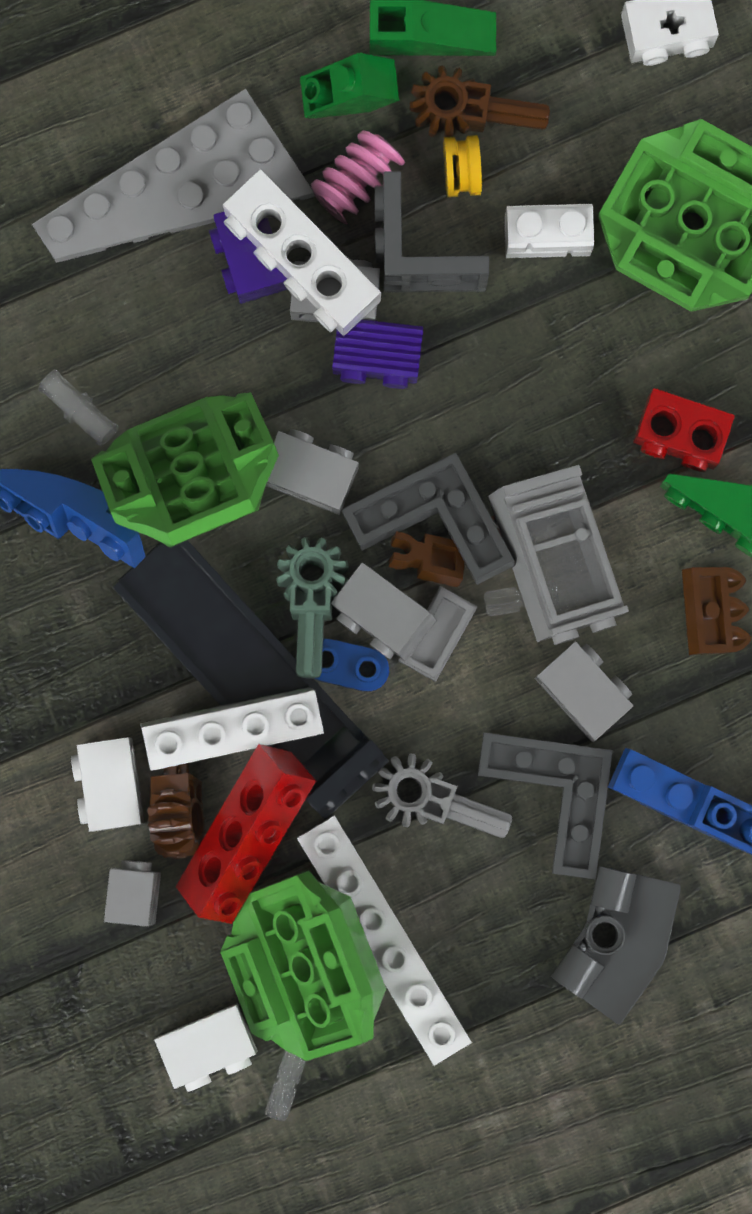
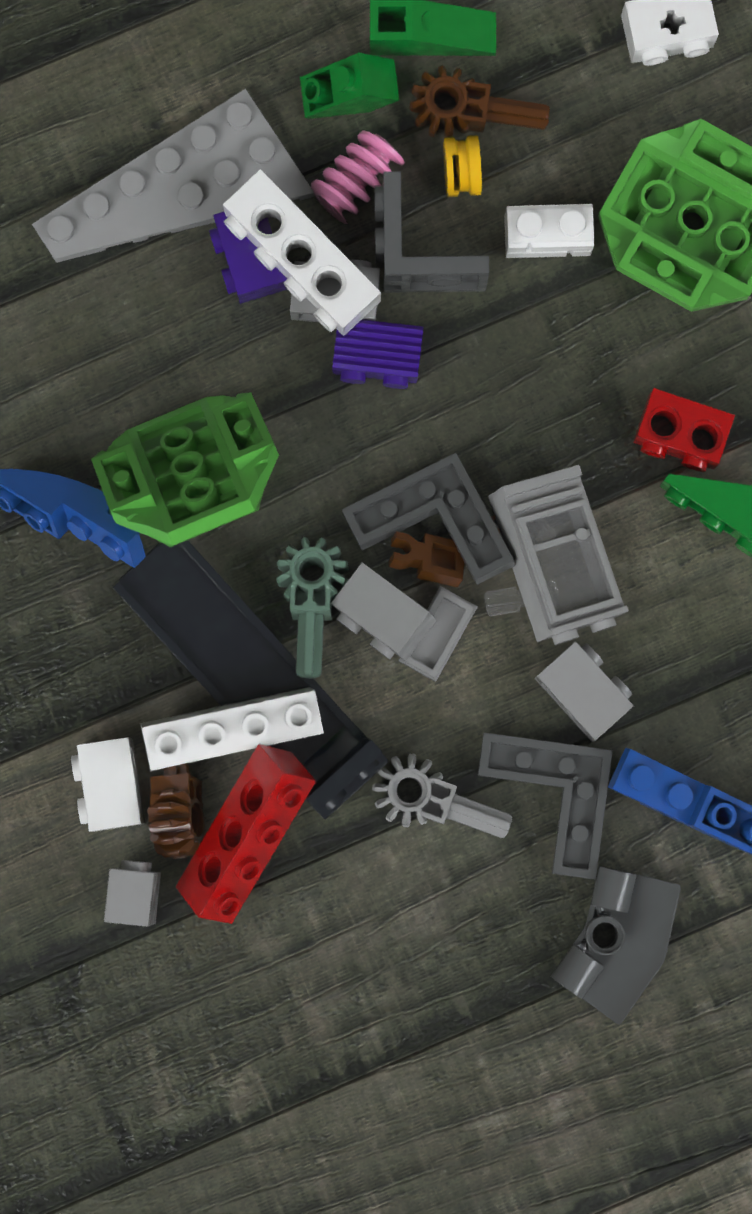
(78, 407): clear pin -> none
(206, 1047): white piece -> none
(283, 1090): clear piece -> none
(304, 968): bright green piece -> none
(312, 472): light grey brick -> none
(347, 663): blue plate -> none
(393, 951): white brick -> none
(712, 610): reddish brown plate -> none

